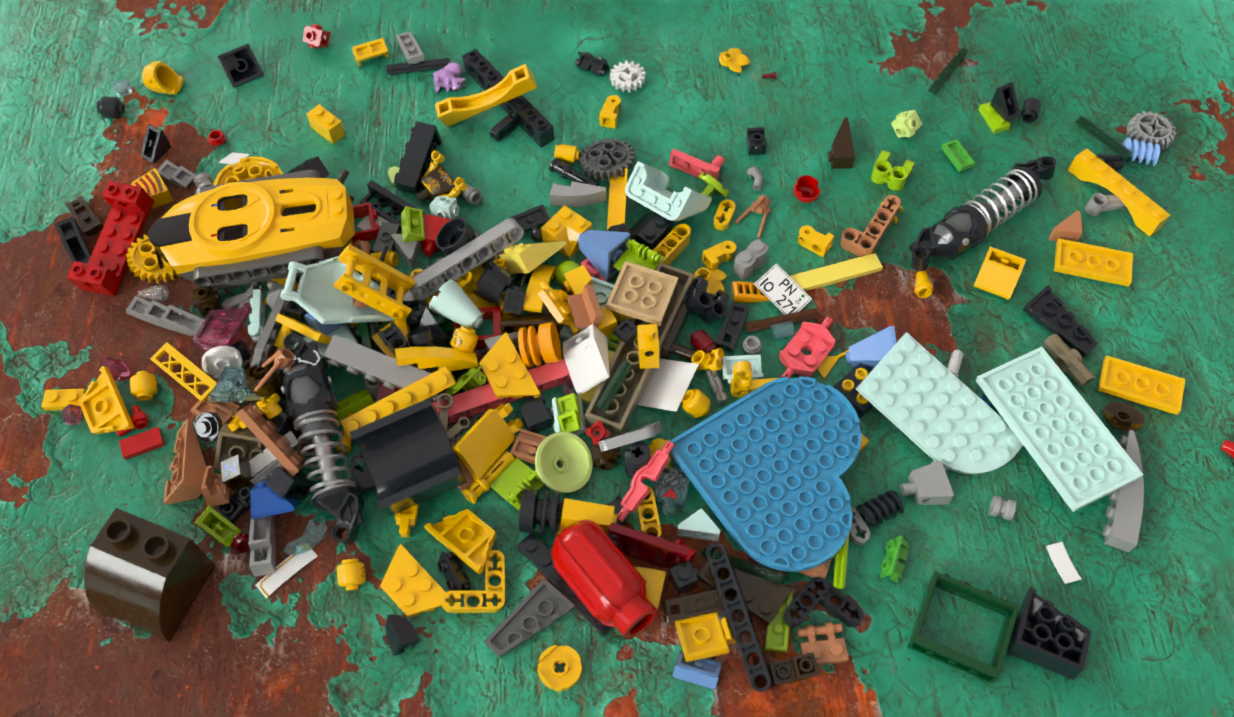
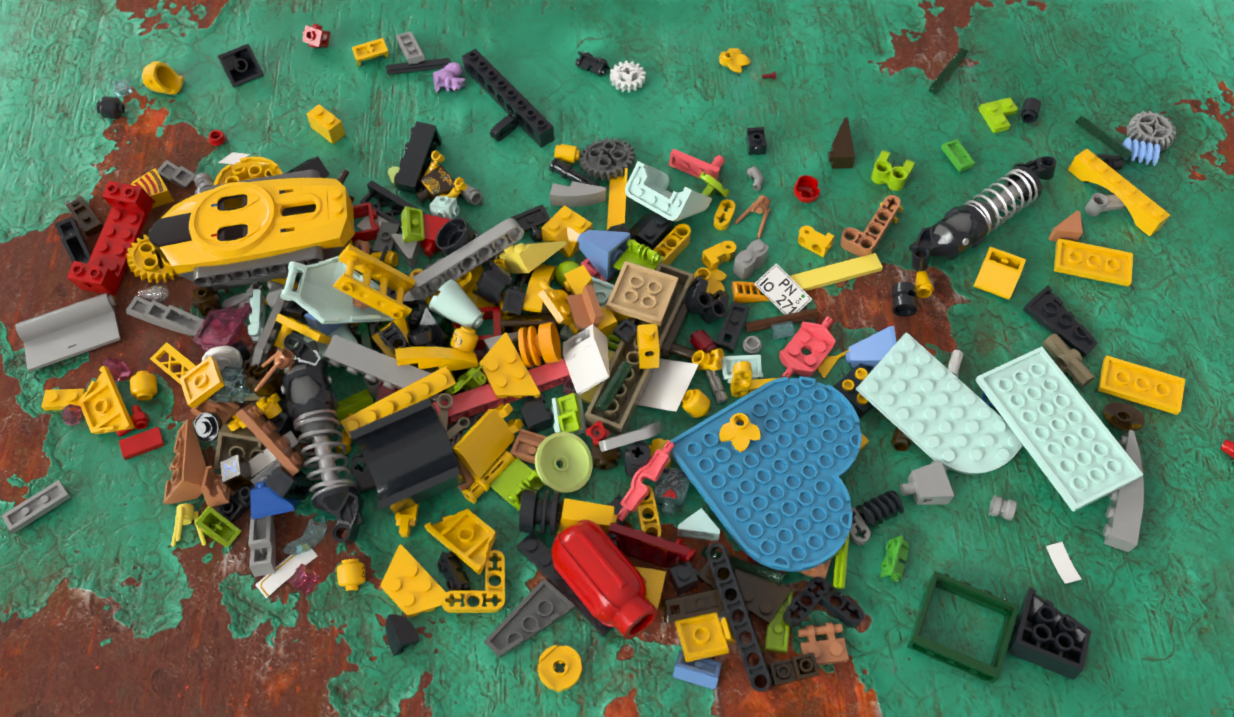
(36, 506): none -> light grey plate
(69, 331): none -> light grey door
(144, 574): dark brown brick -> none
(154, 144): black slope -> none
(184, 516): none -> light yellow plant
(201, 382): none -> yellow plate
(240, 543): dark red plate -> none
(303, 578): none -> clear pink tile
(460, 108): yellow arch -> none
(609, 112): yellow leg -> none
(739, 435): none -> yellow plate
(900, 441): none -> dark brown cone
(904, 299): none -> black wheel
(906, 123): yellowish green brick -> none
(1005, 102): black slope -> none

